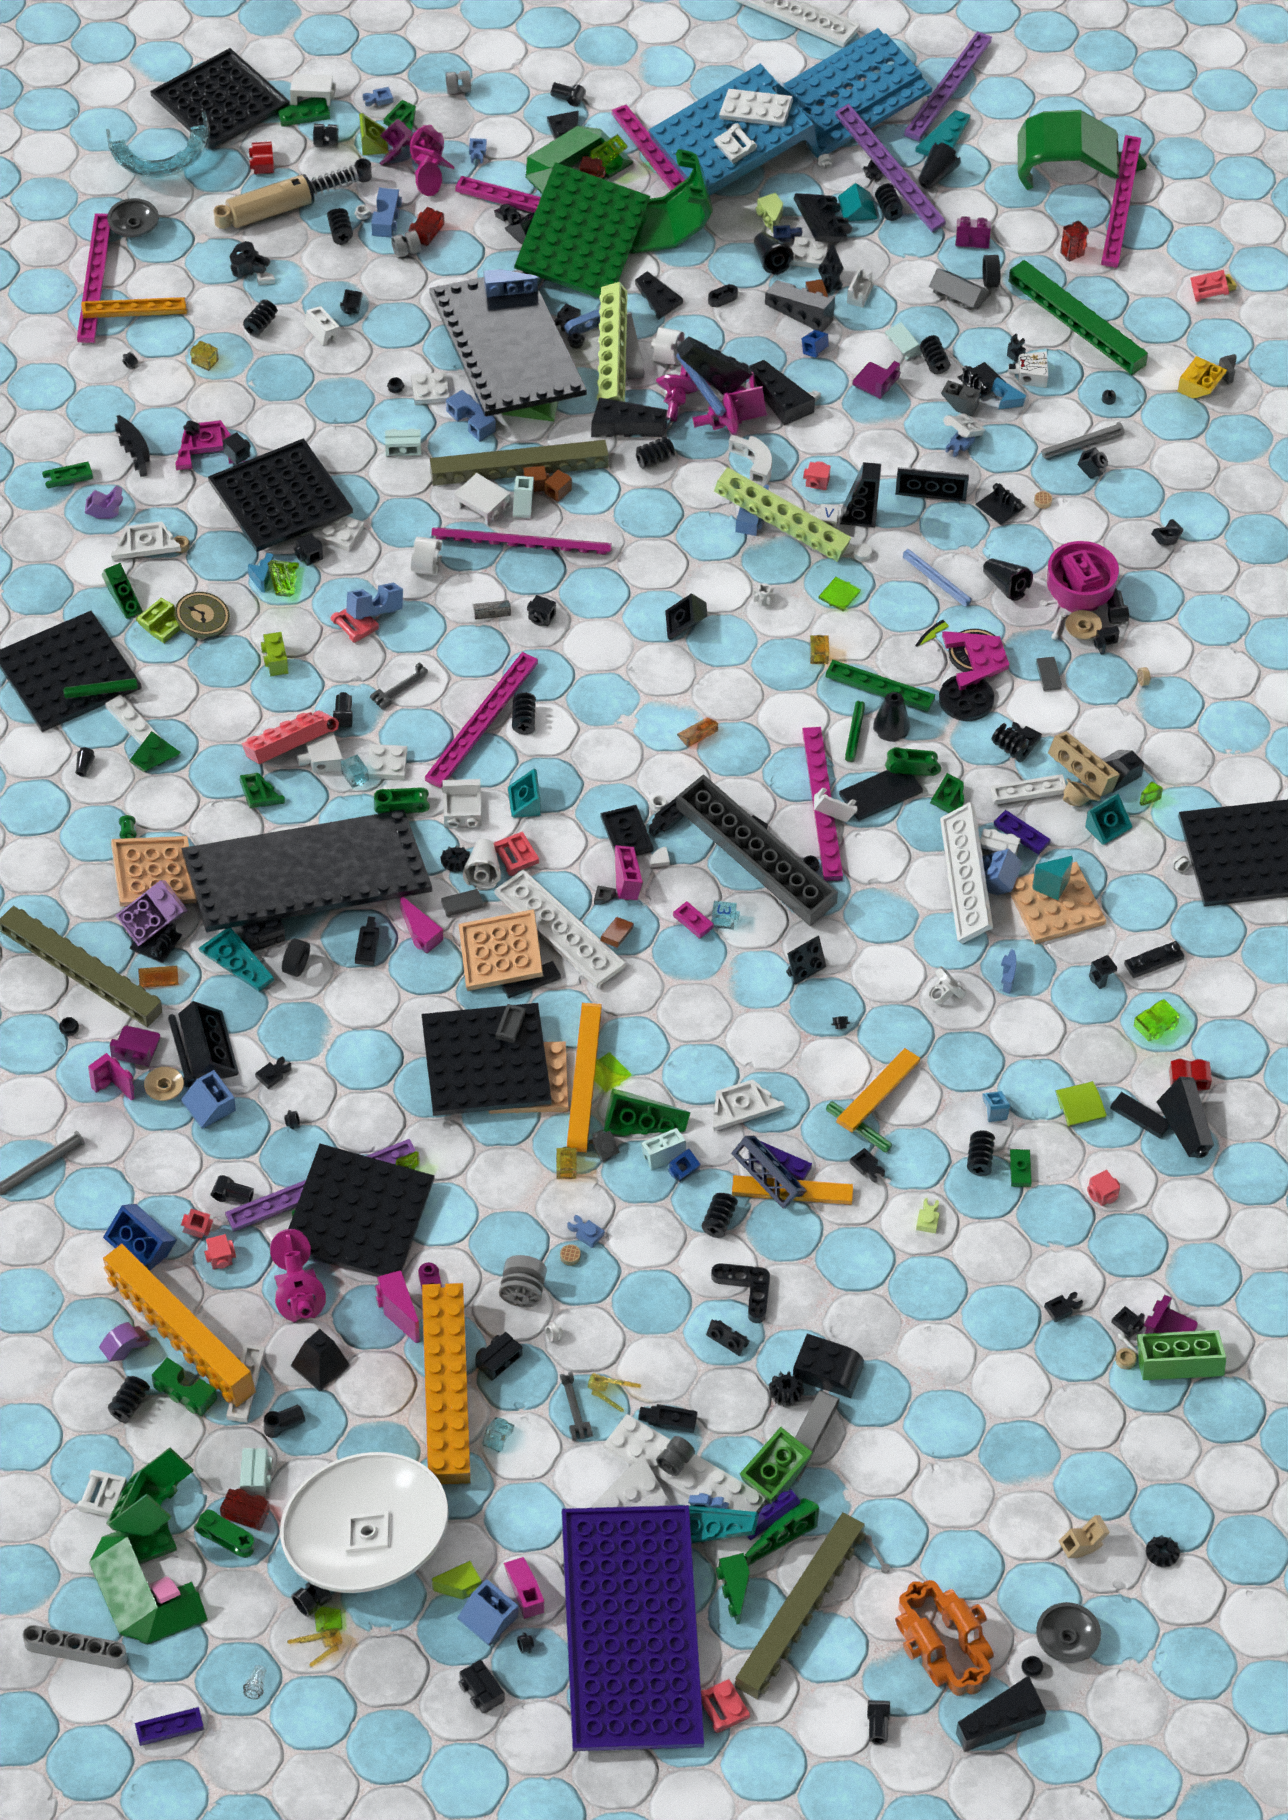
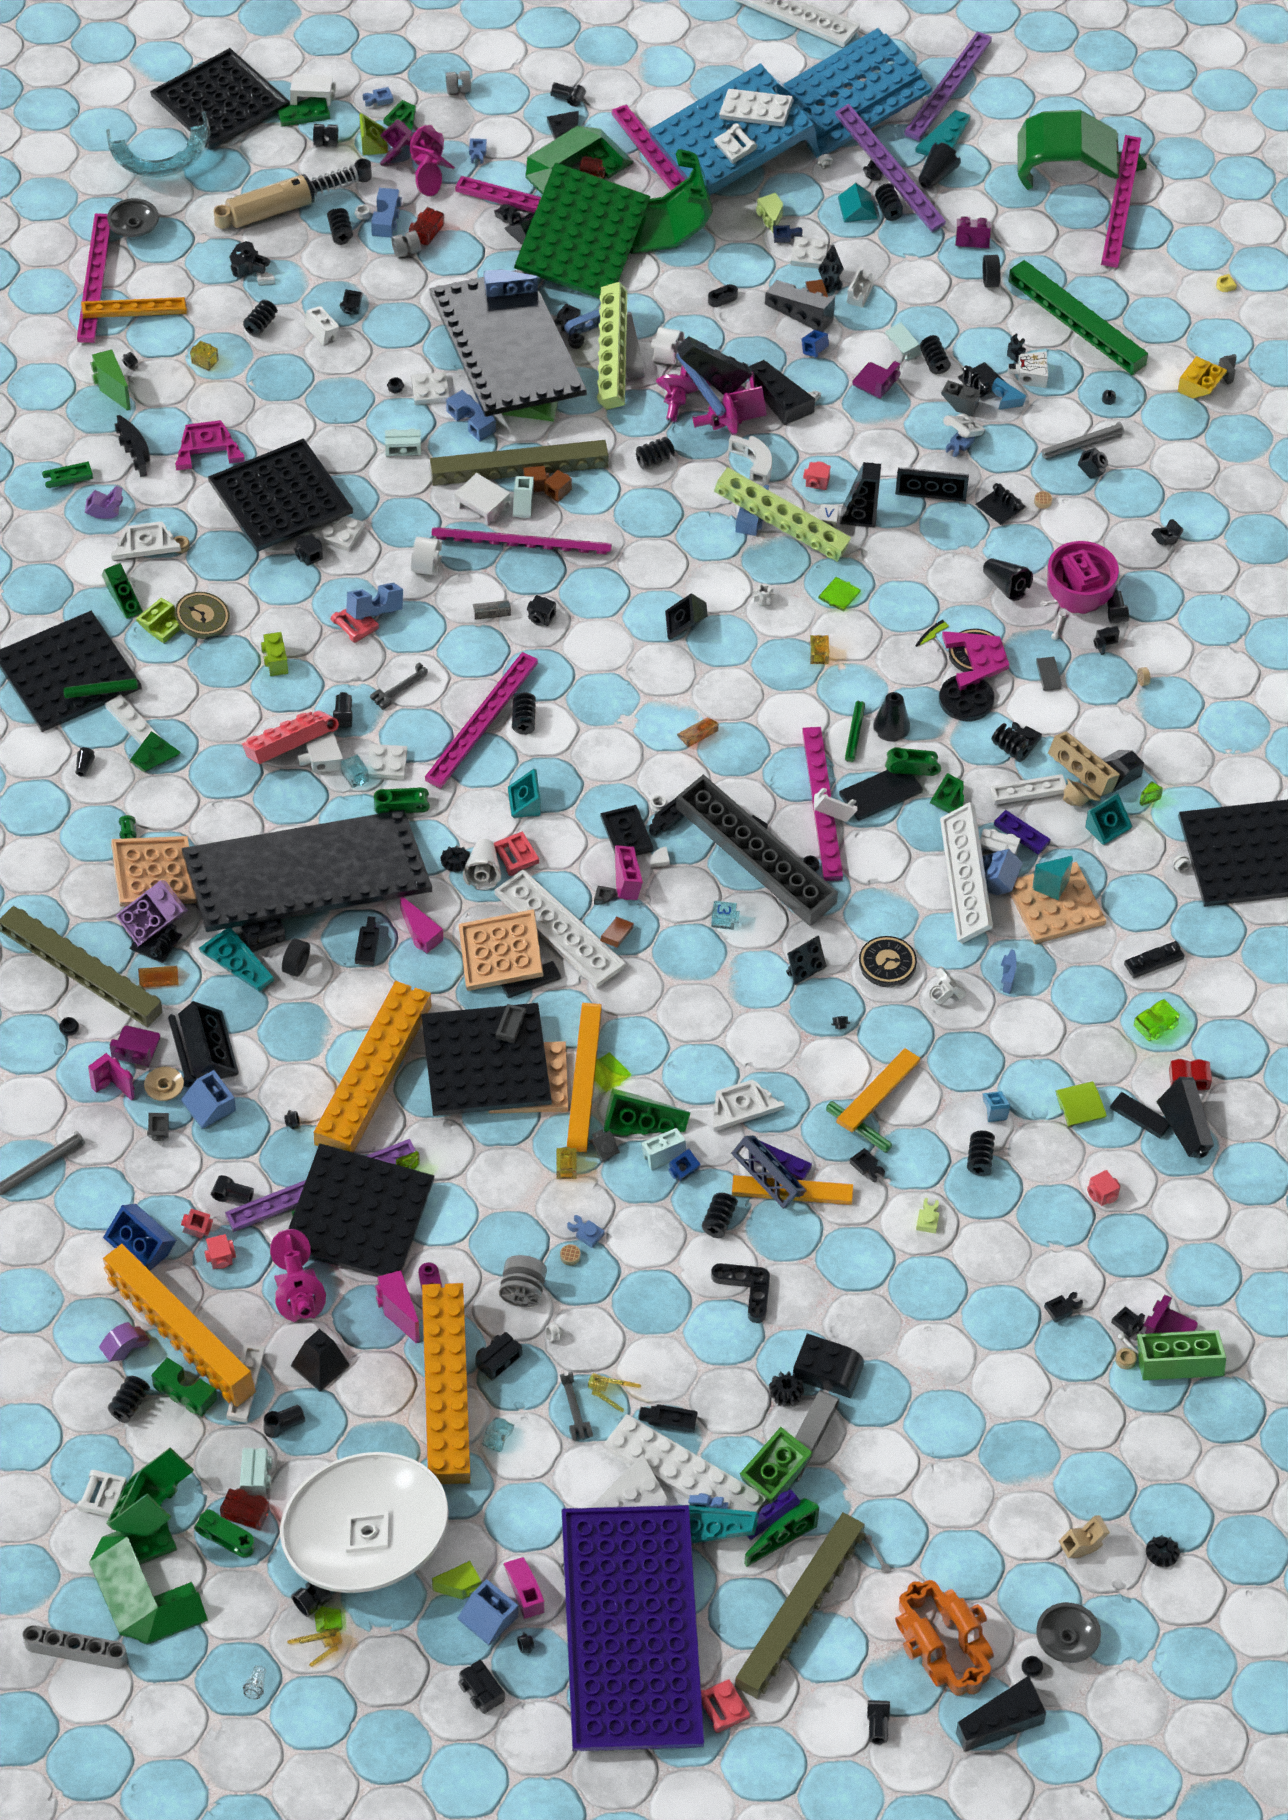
(110, 378): none -> bright green slope
(158, 1126): none -> dark grey bracket
(164, 1589): bright pink slope -> none
(169, 1726): dark purple plate -> none
(191, 428): black plate -> none
(236, 448): black brick -> none
(258, 791): green wing -> none
(260, 574): dark azure slope -> none
(262, 157): red brick -> none
(272, 1074): black plate -> none
(283, 577): clear neon green wing -> none
(373, 1068): none -> light orange piece
(462, 803): white panel -> none
(462, 902): dark grey tile -> none
(605, 147): clear neon green slope -> none
(628, 419): black wedge -> none
(659, 295): black wing -> none
(675, 1456): dark grey wheel -> none
(693, 919): dark pink plate -> none
(723, 1335): black hinge -> none
(735, 1577): green slope -> none
(773, 253): black cone -> none
(820, 217): black hinge -> none
(862, 552): white tile -> none
(879, 685): green plate -> none
(887, 961): none -> tile
(936, 577): medium blue axle -> none
(958, 289): slope -> none
(1020, 1168): green plate -> none
(1074, 240): clear red brick -> none
(1083, 624): tan dish -> none
(1100, 970): black bracket -> none
(1209, 285): coral plate -> none

